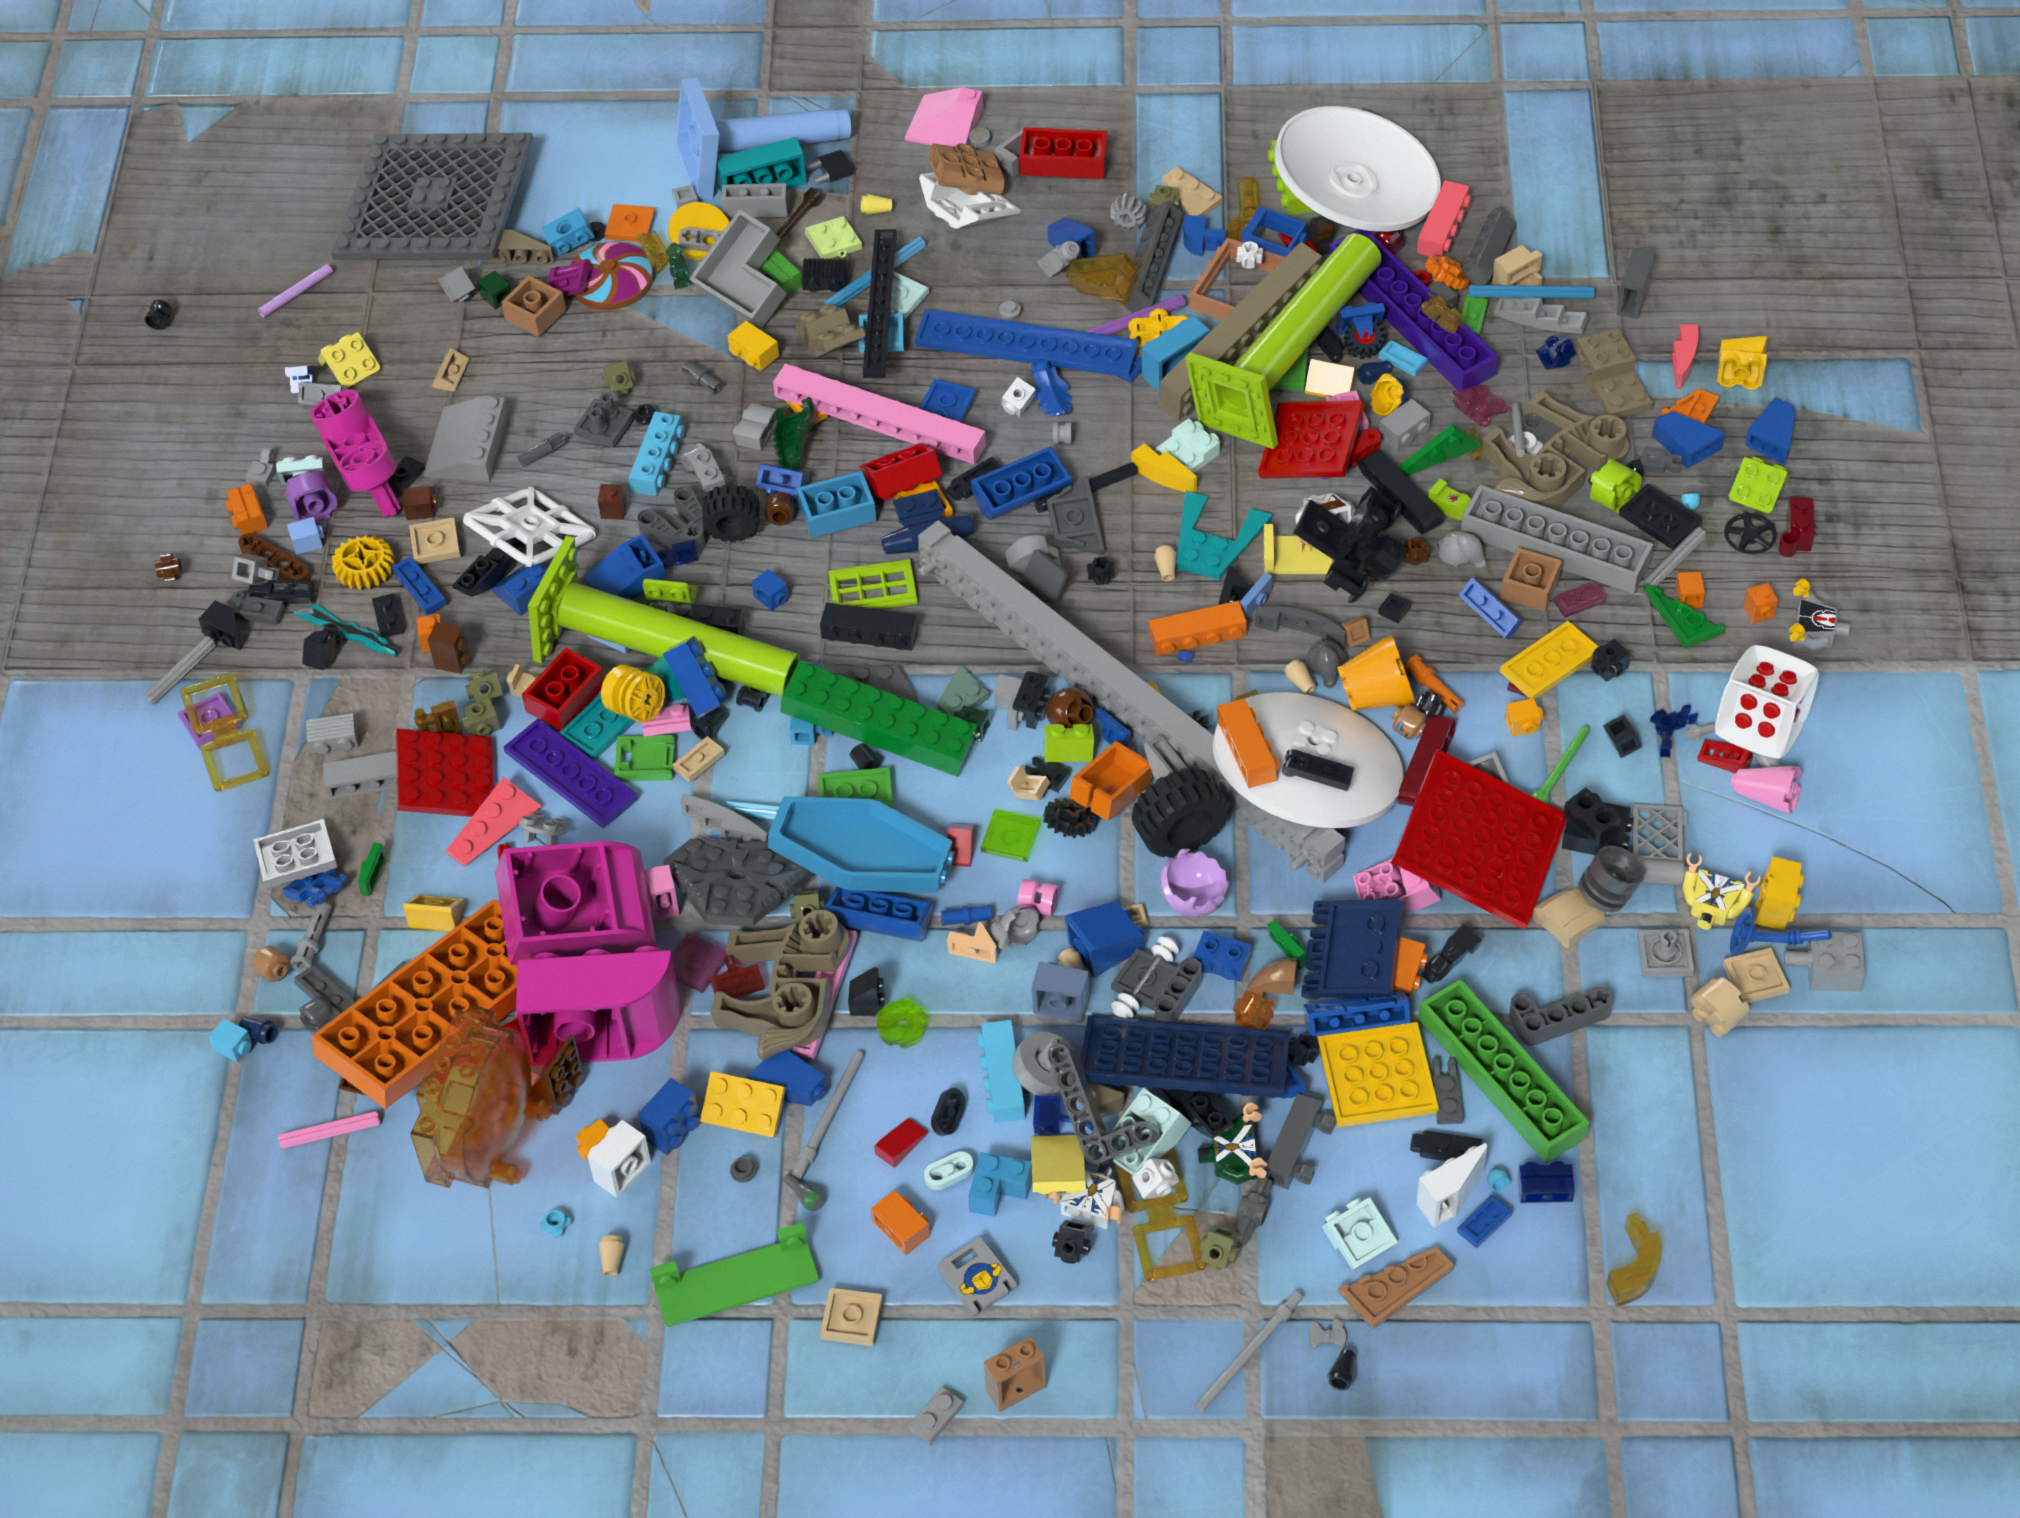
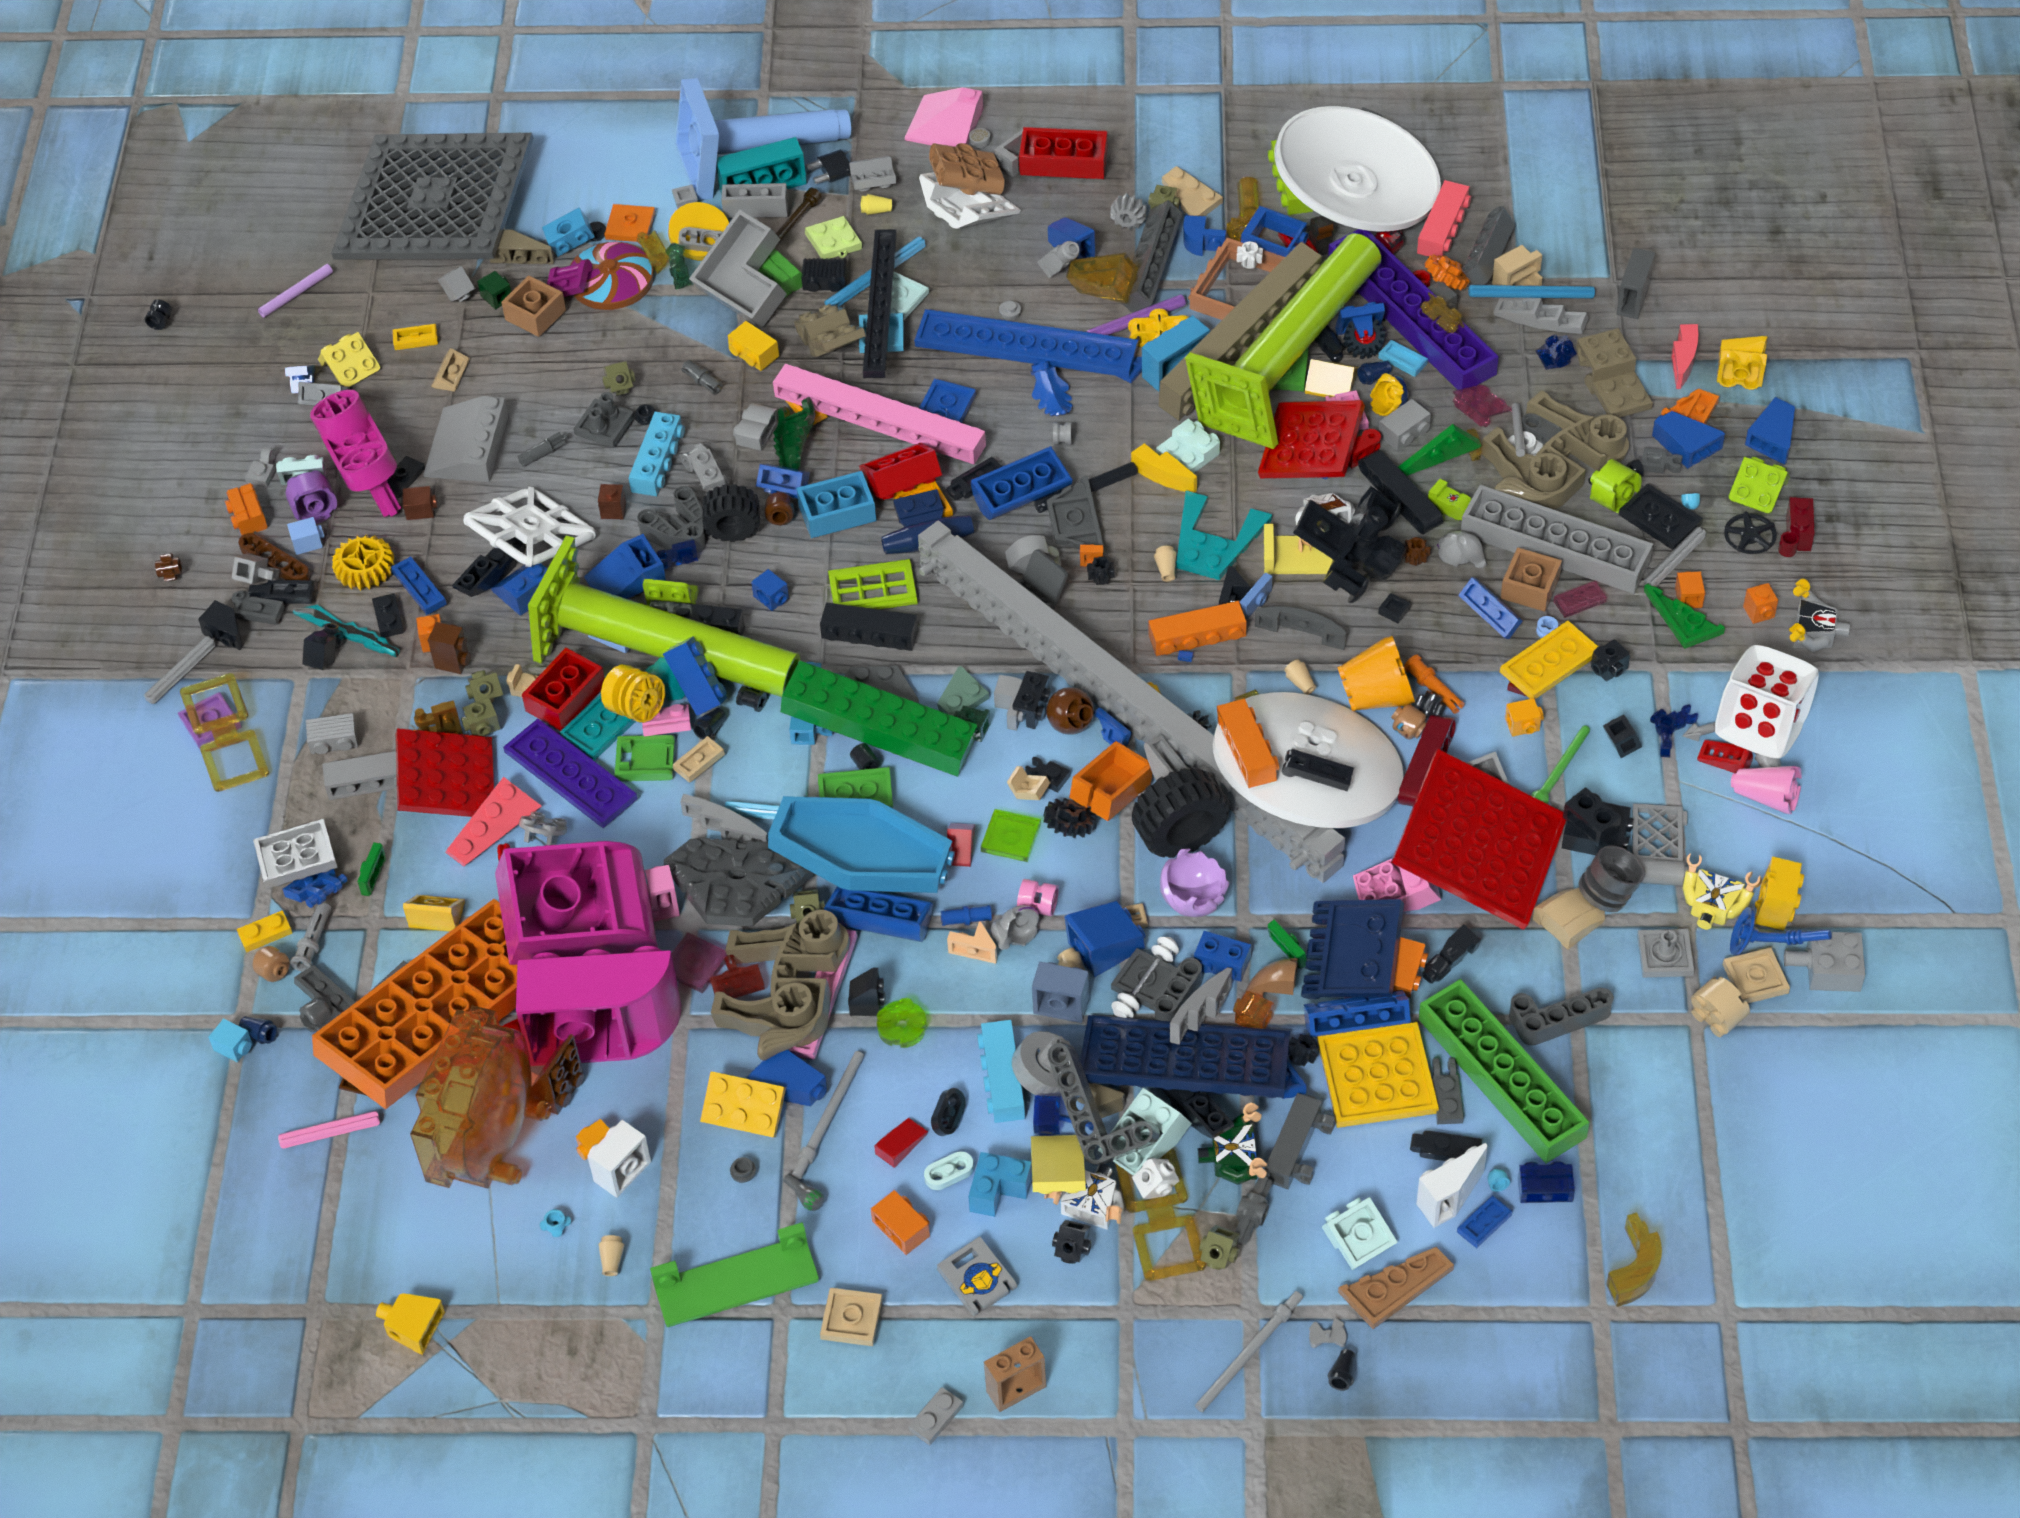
(264, 931): none -> yellow plate
(412, 1320): none -> yellow torso
(415, 336): none -> yellow tile
(434, 541): tan plate -> none
(669, 1116): blue brick -> none
(872, 173): none -> light grey bracket
(1018, 397): white brick -> none
(1068, 744): lime brick -> none
(1089, 552): none -> orange plate
(1203, 1002): none -> light grey slope
(1324, 660): dark grey hair -> none
(1356, 631): medium nougat tile -> none
(1473, 312): bright green hinge -> none
(1547, 621): none -> light blue bush

